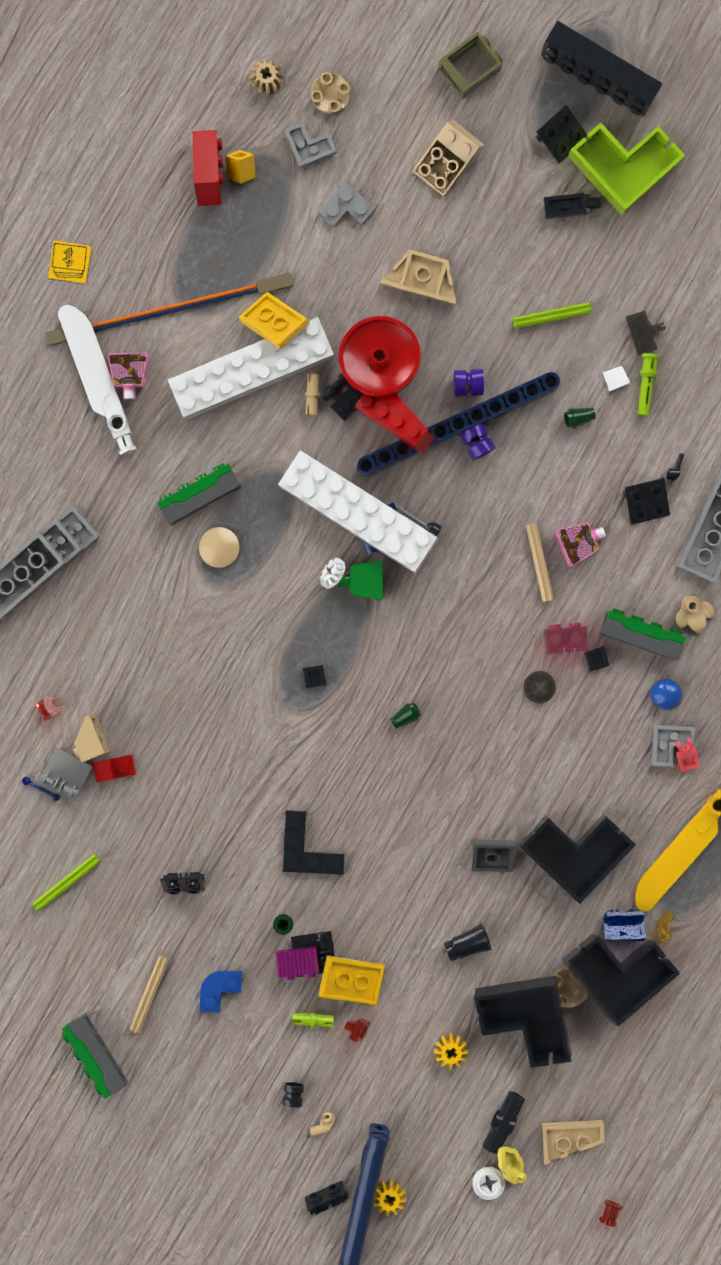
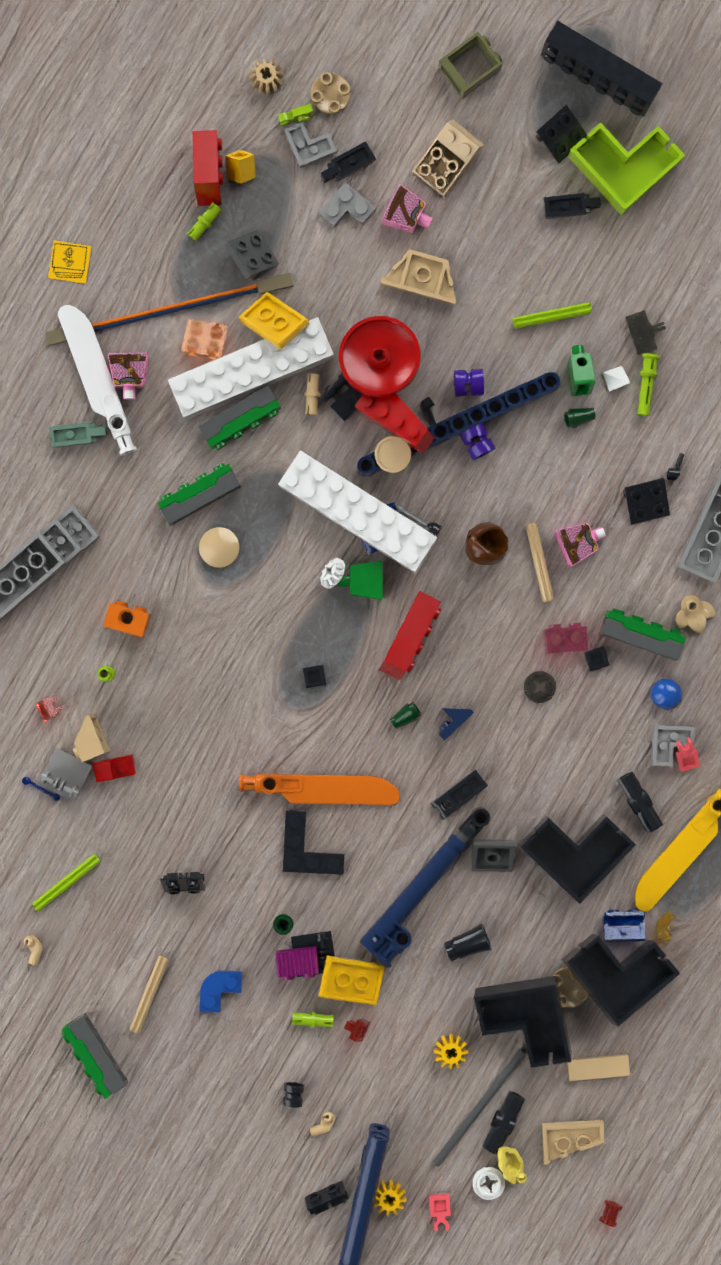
(35, 947): none -> tan arm
(75, 434): none -> sand green hinge
(109, 677): none -> lime pin
(115, 621): none -> orange brick
(204, 222): none -> lime pin
(204, 339): none -> clear orange hinge
(240, 417): none -> piece
(252, 255): none -> dark grey plate
(298, 114): none -> lime plate
(325, 788): none -> orange piece
(348, 163): none -> black hinge
(382, 936): none -> dark blue piece
(392, 454): none -> tan piece
(406, 211): none -> torso
(410, 635): none -> red wedge
(426, 404): none -> black hand
(440, 1208): none -> coral plate
(458, 717): none -> dark blue slope
(459, 794): none -> black plate
(479, 1107): none -> dark grey piece
(486, 544): none -> reddish brown piece
(580, 372): none -> green torso
(598, 1067): none -> tan tile
(640, 802): none -> black piece

